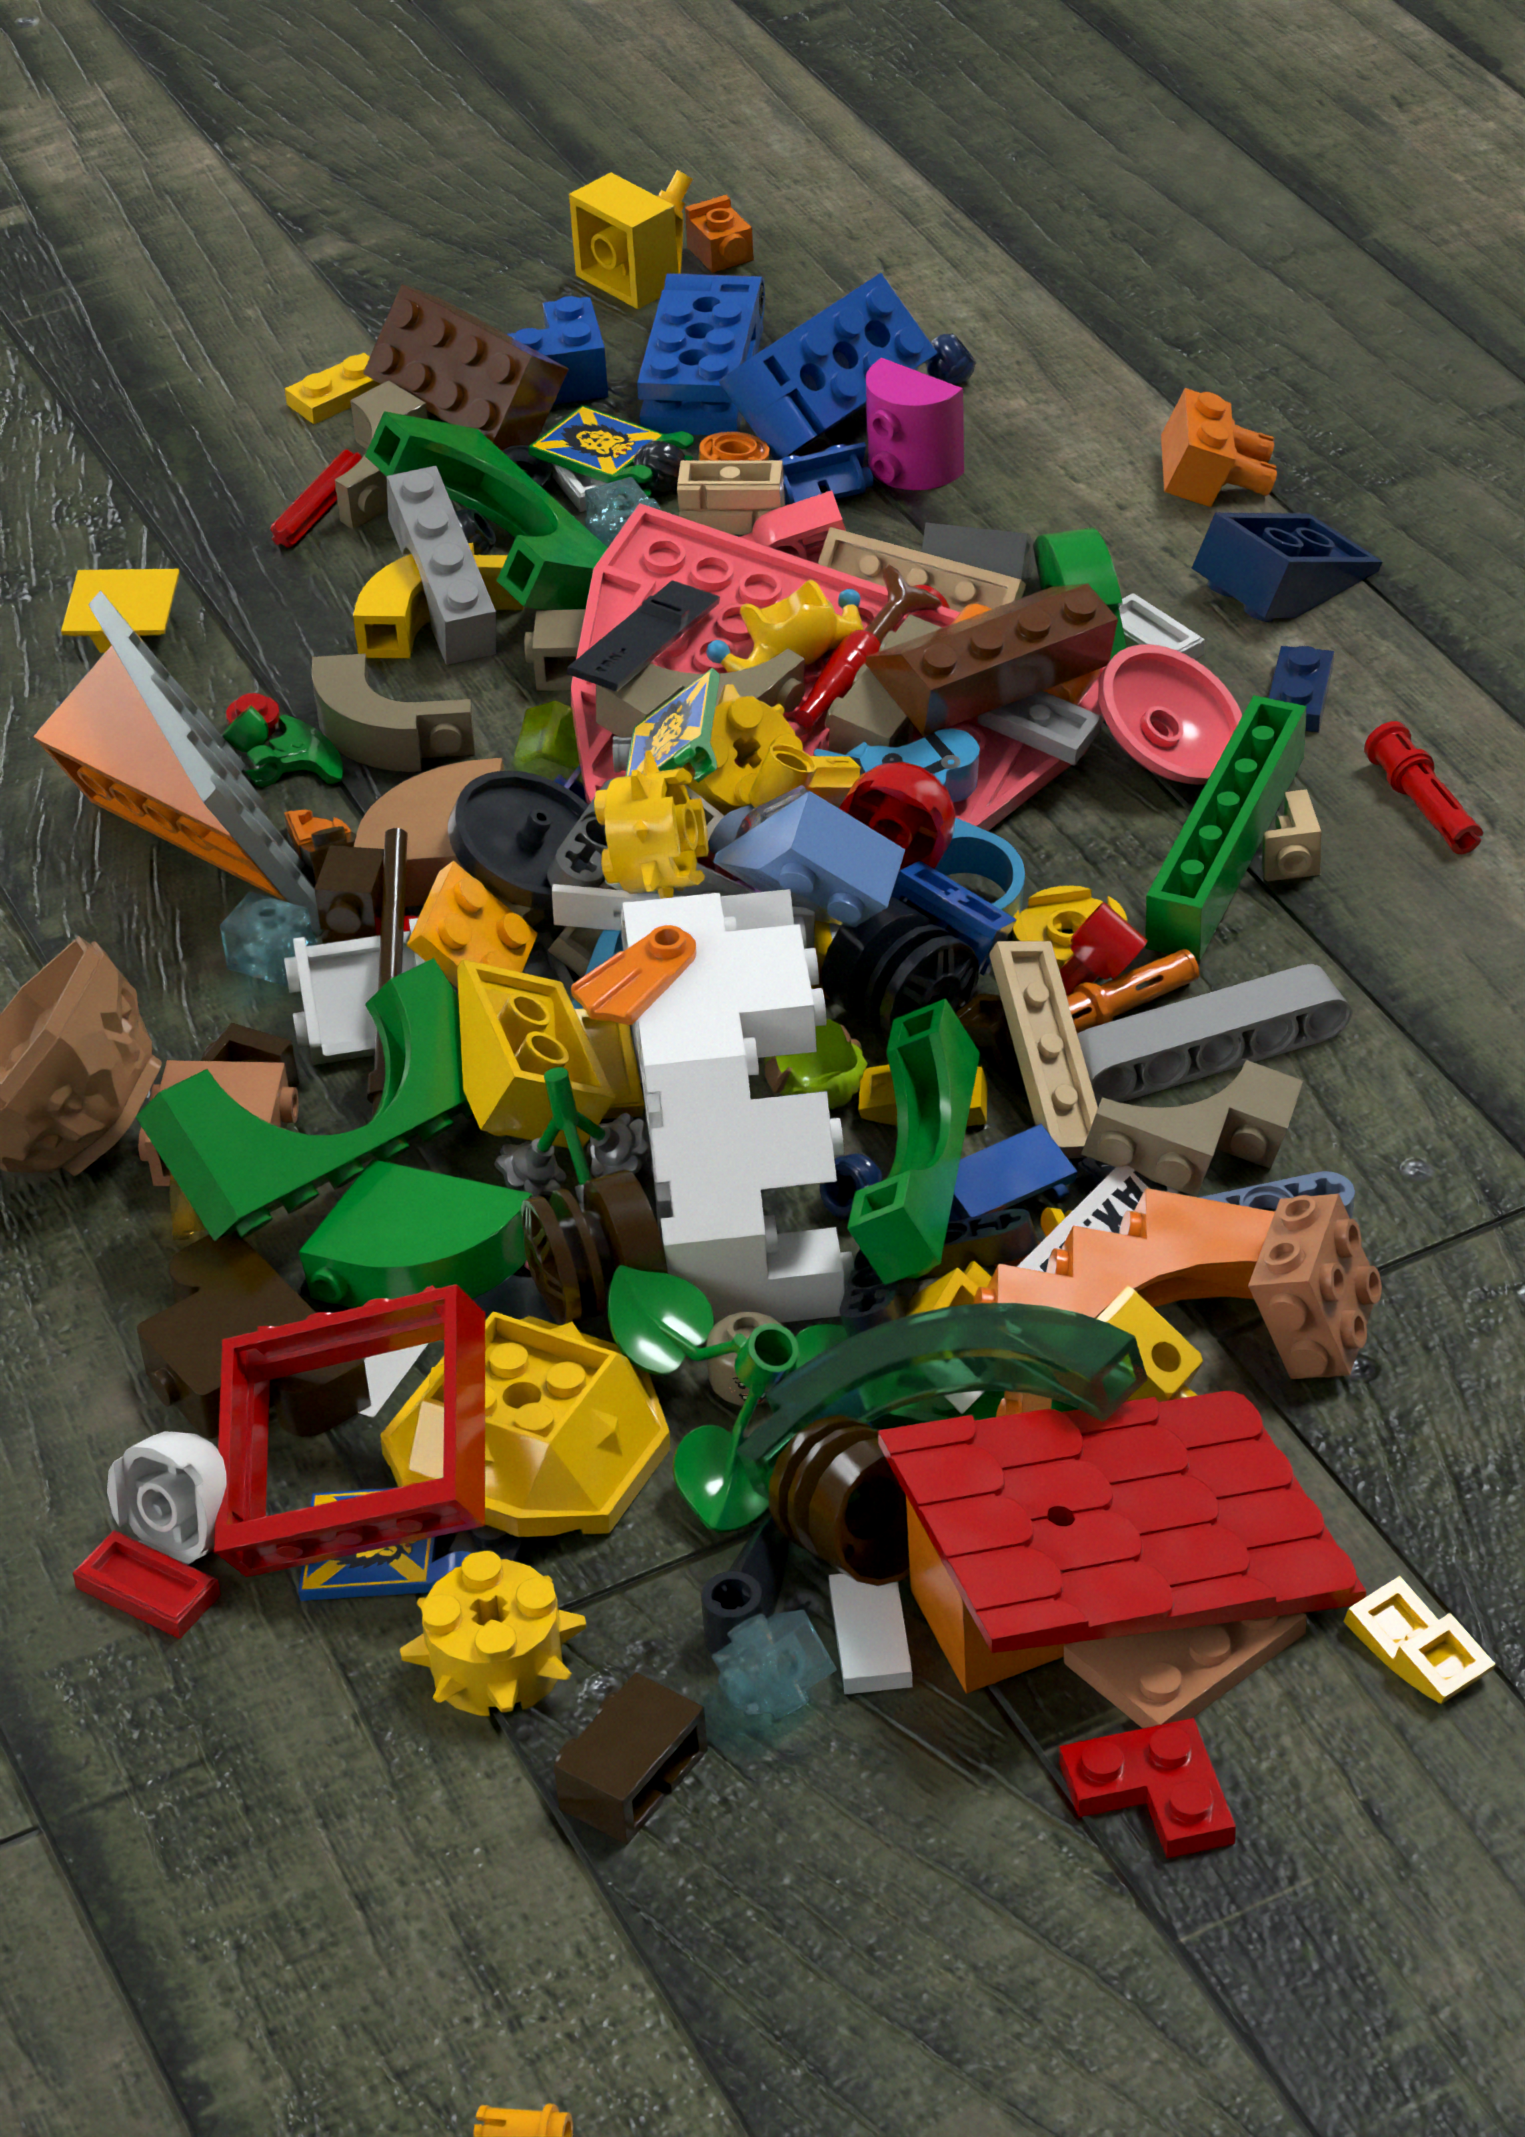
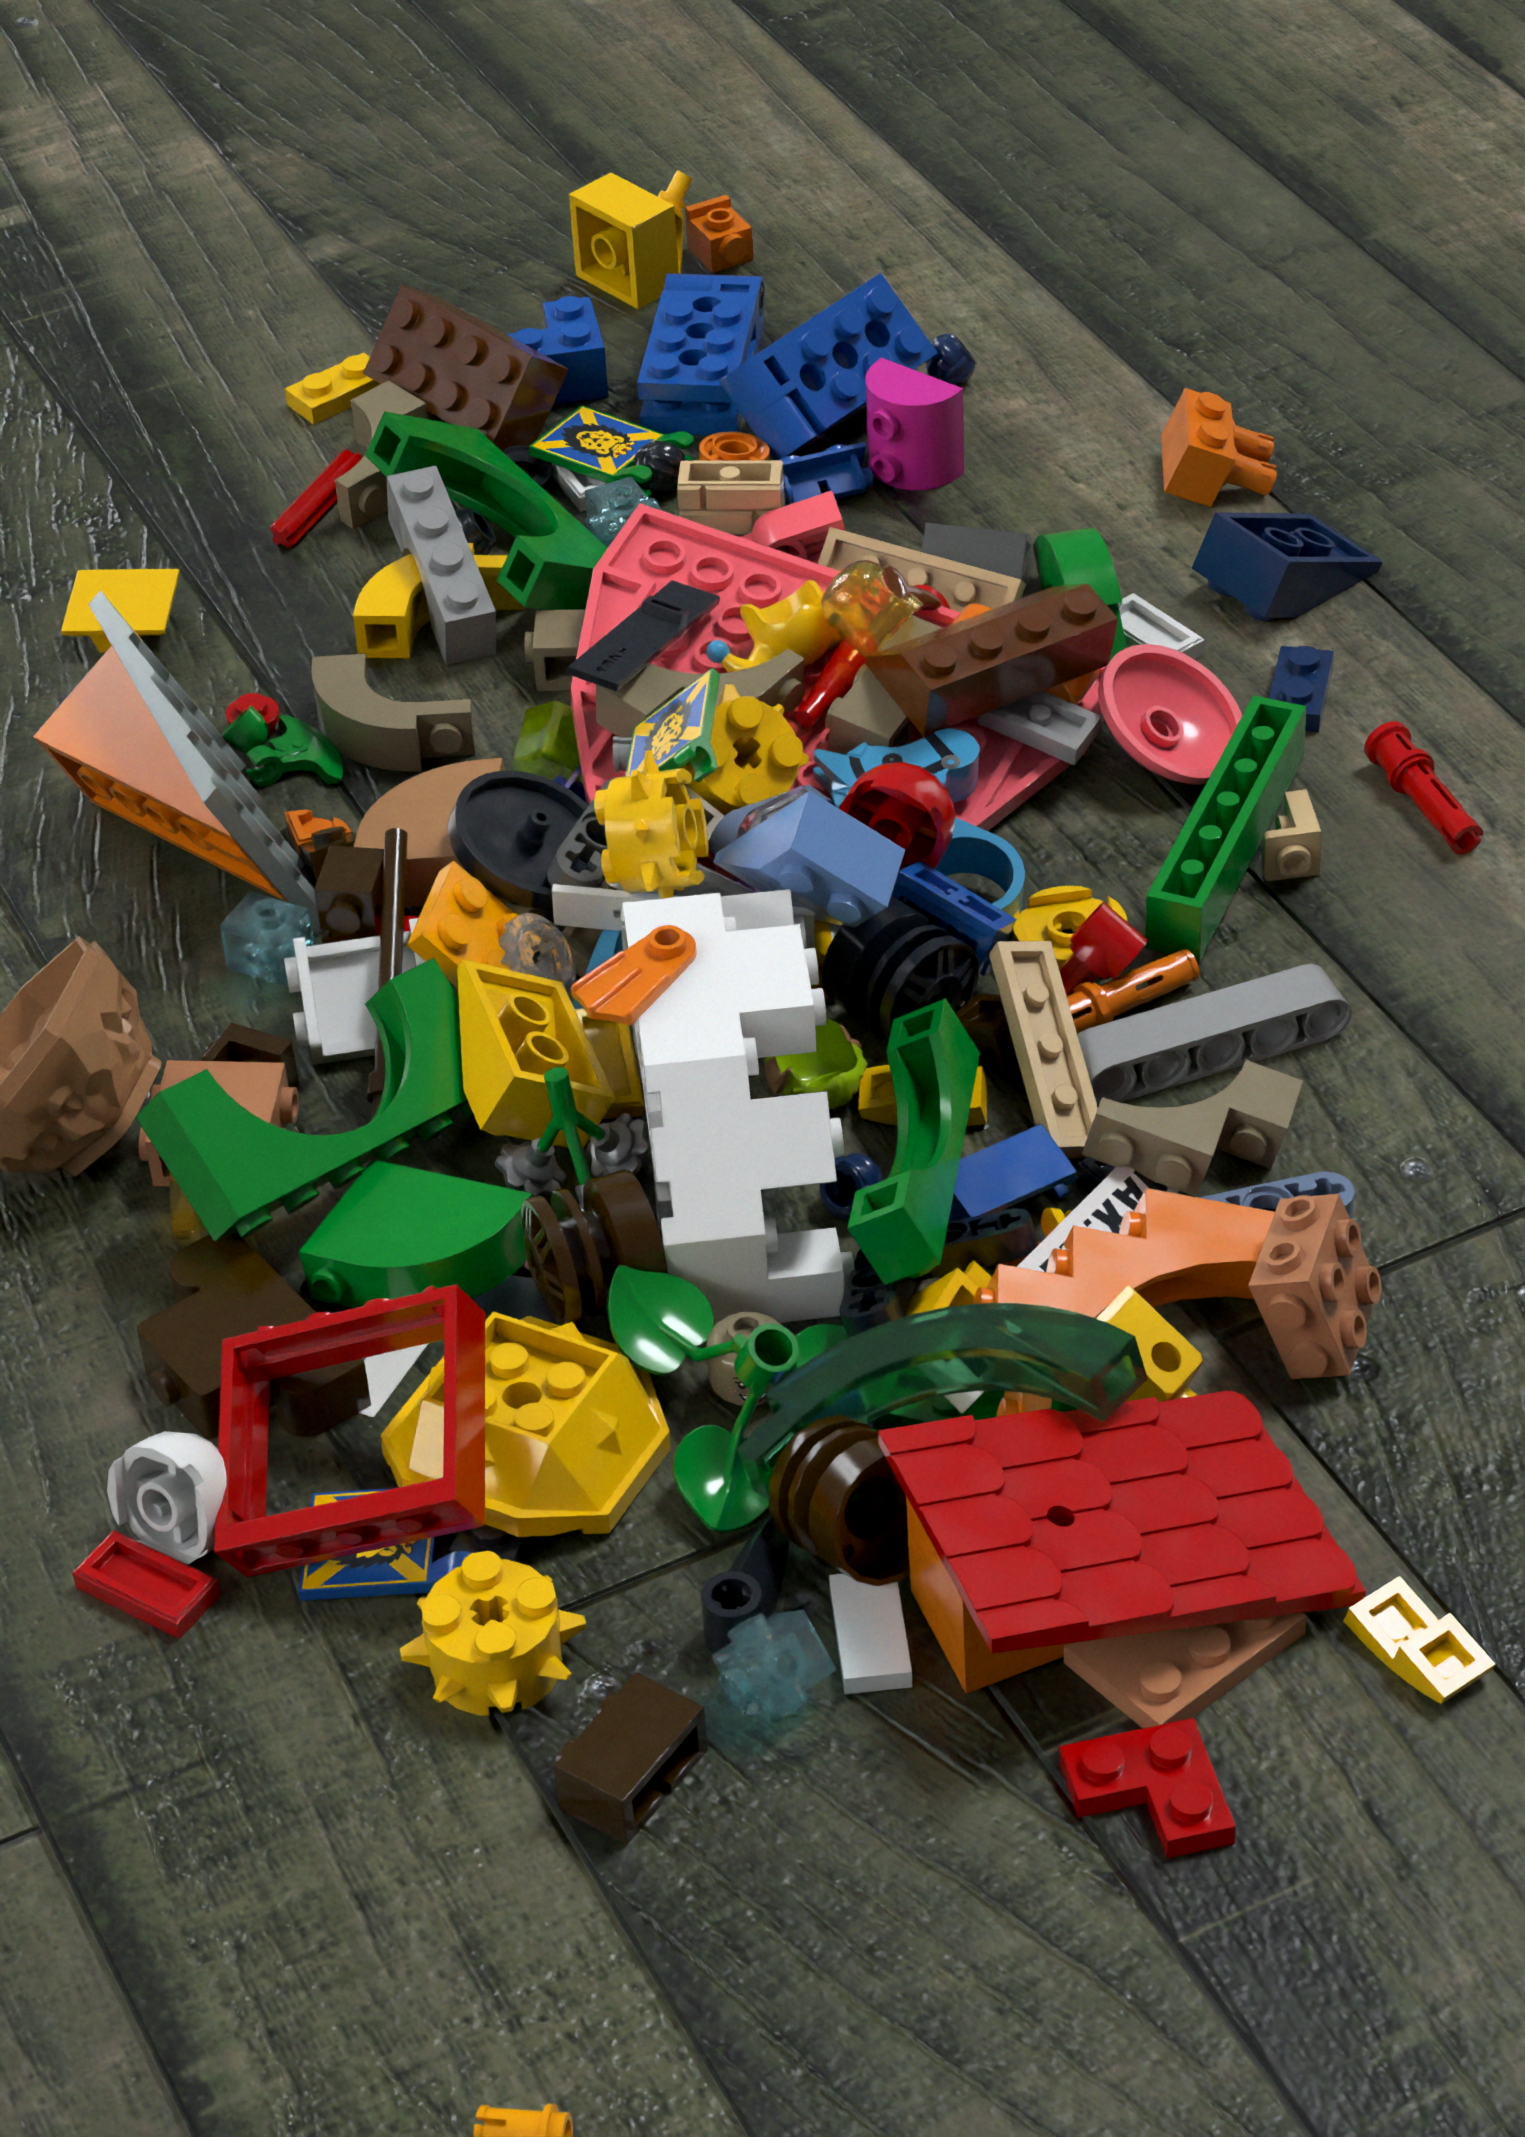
(534, 933): none -> clear gear
(790, 767): yellow piece -> none
(863, 608): none -> clear yellow helmet

